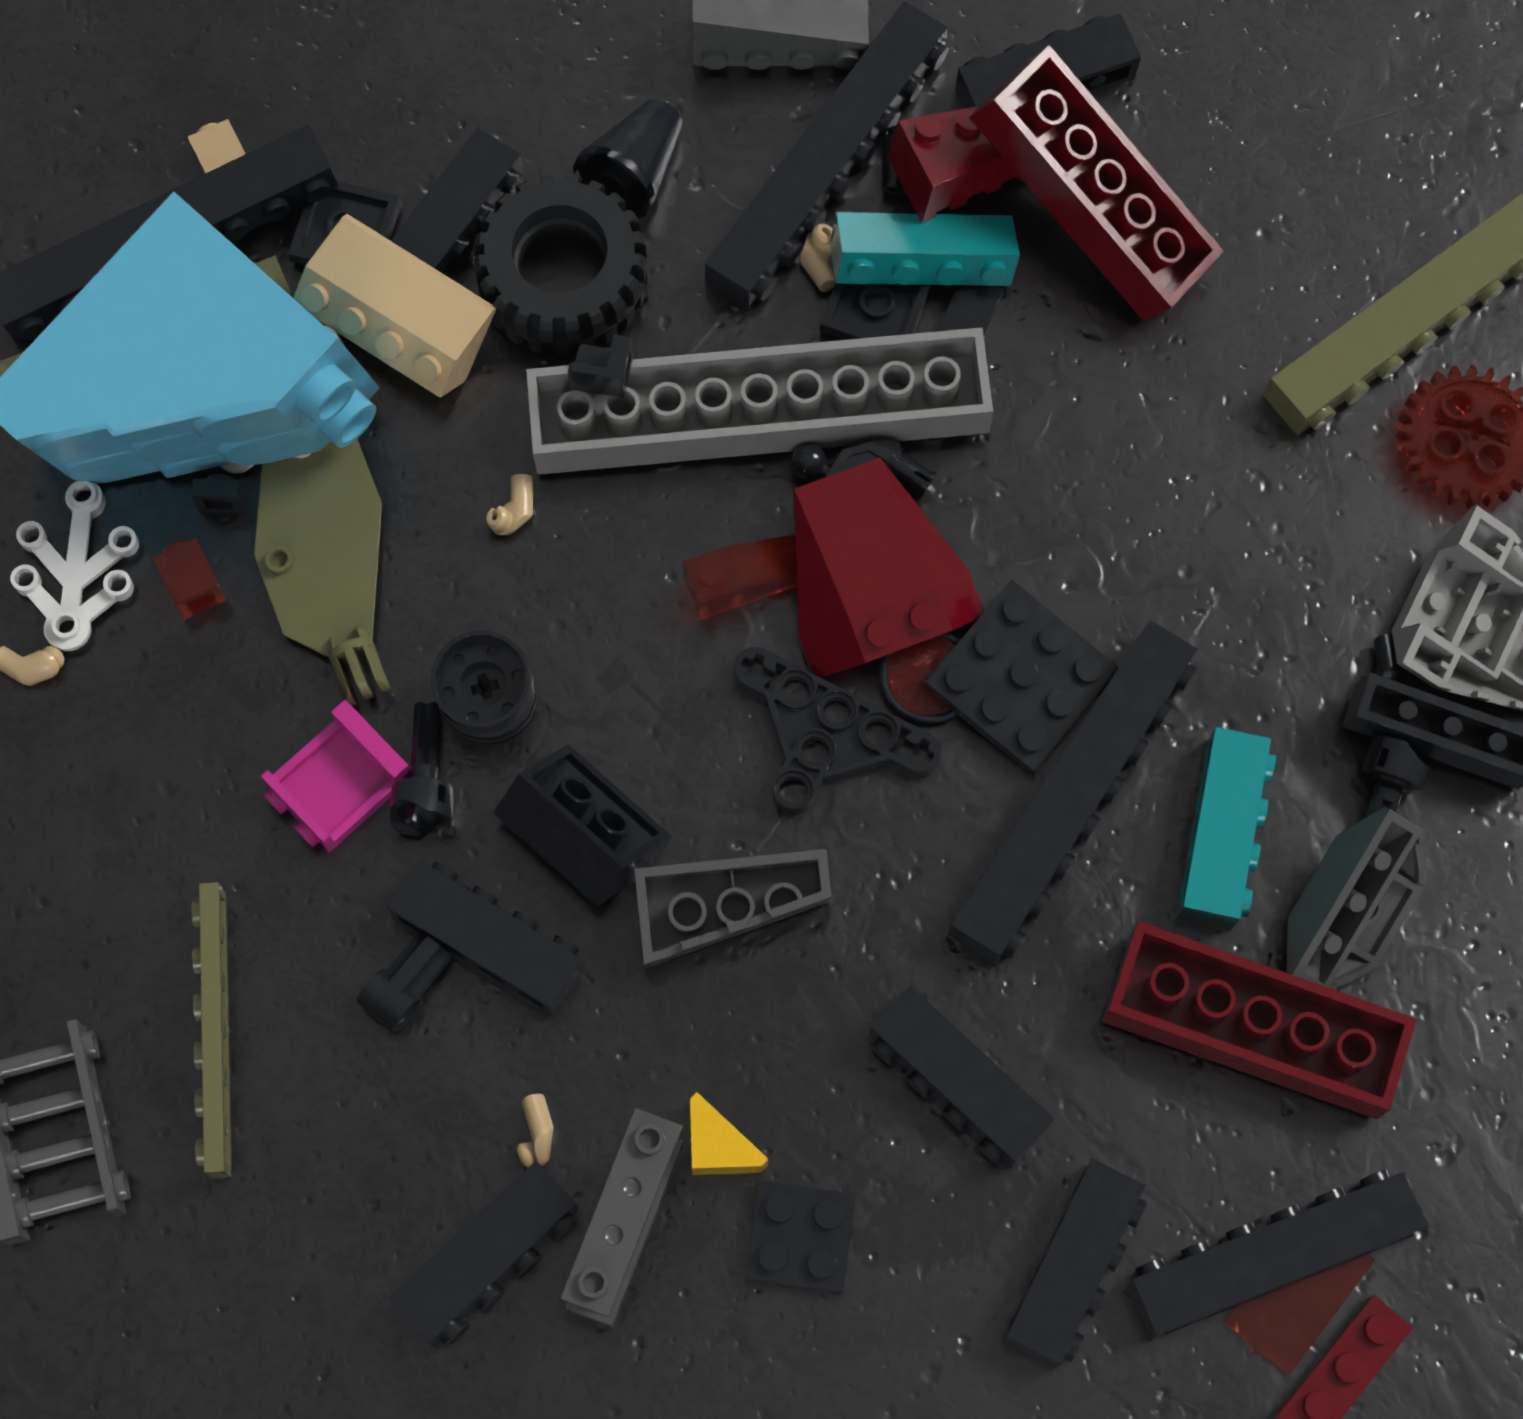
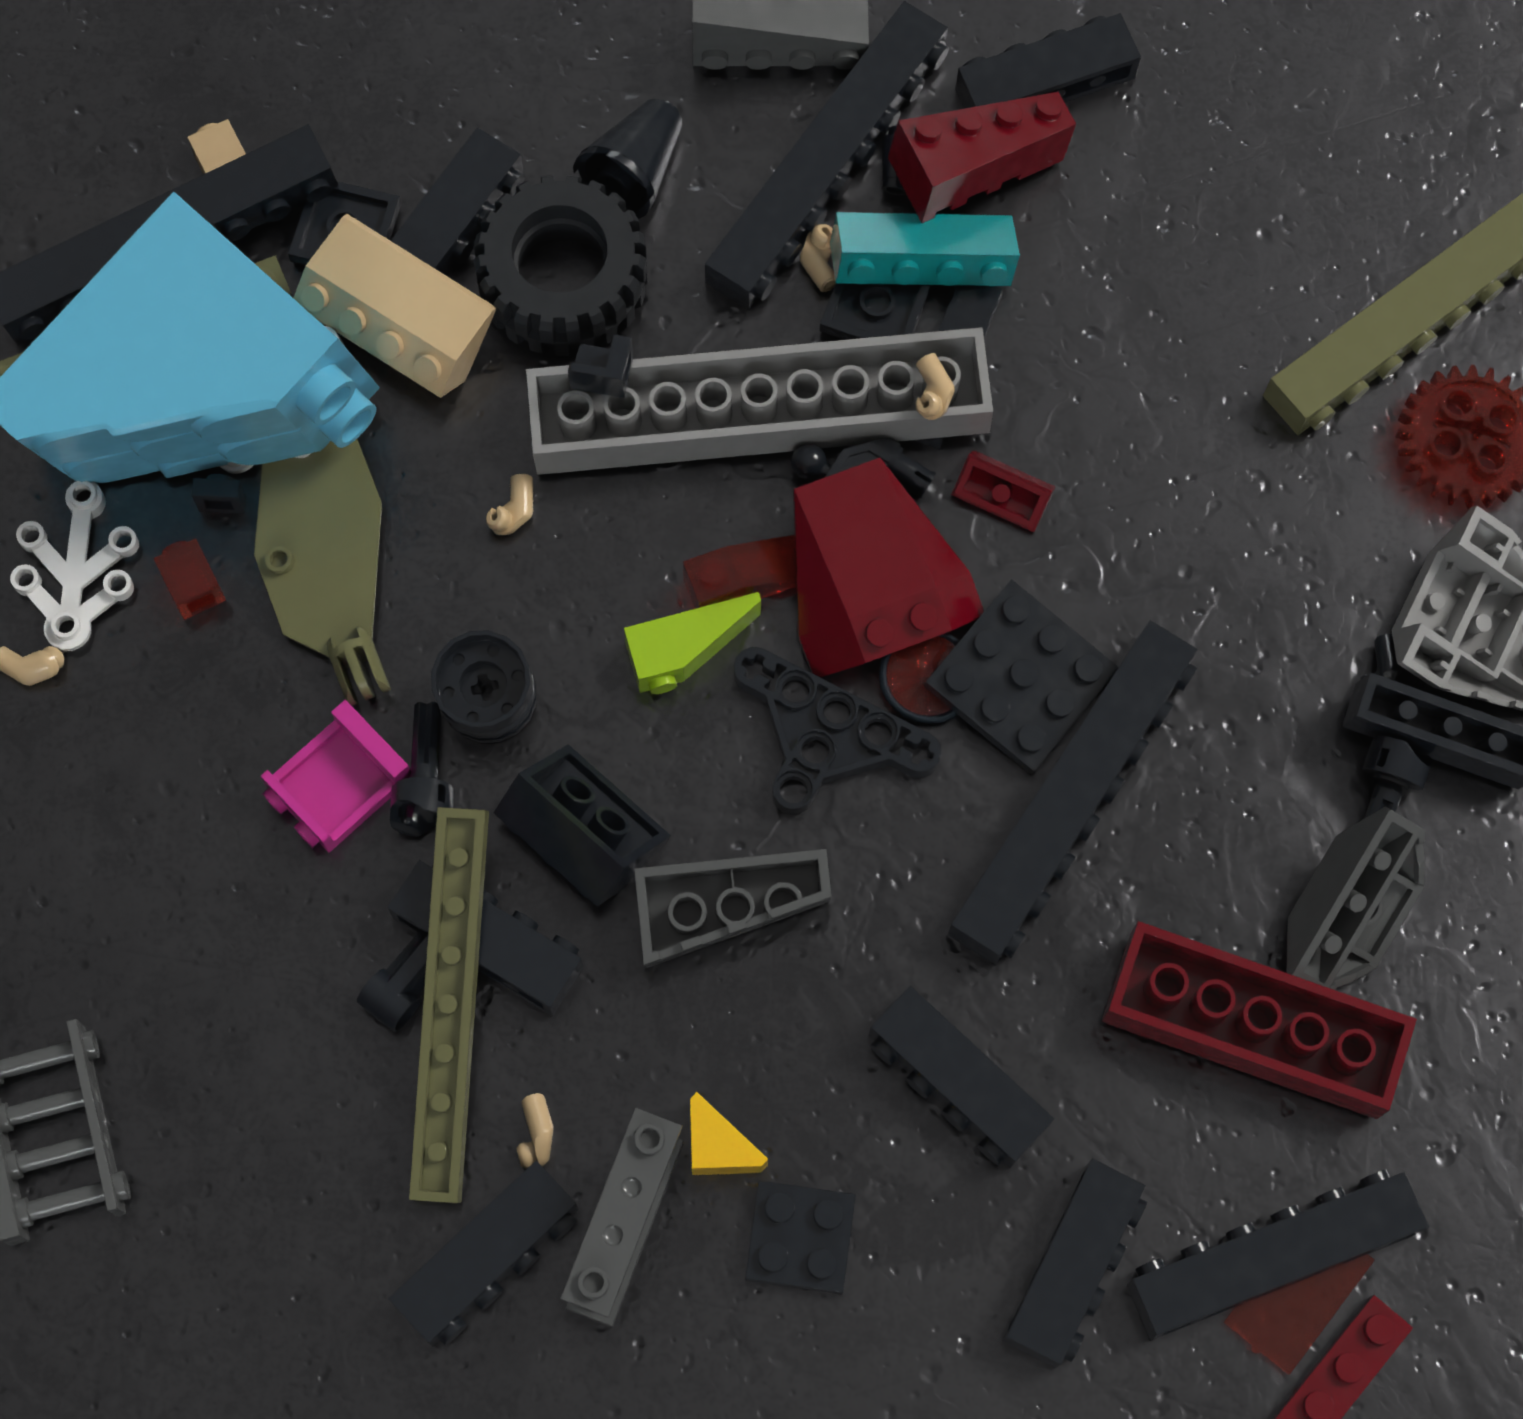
(212, 1052): olive plate -> none
(449, 1005): none -> olive plate
(679, 644): none -> lime slope
(938, 390): none -> tan arm
(1003, 490): none -> dark red slope
(1096, 184): dark red brick -> none
(1225, 828): teal brick -> none

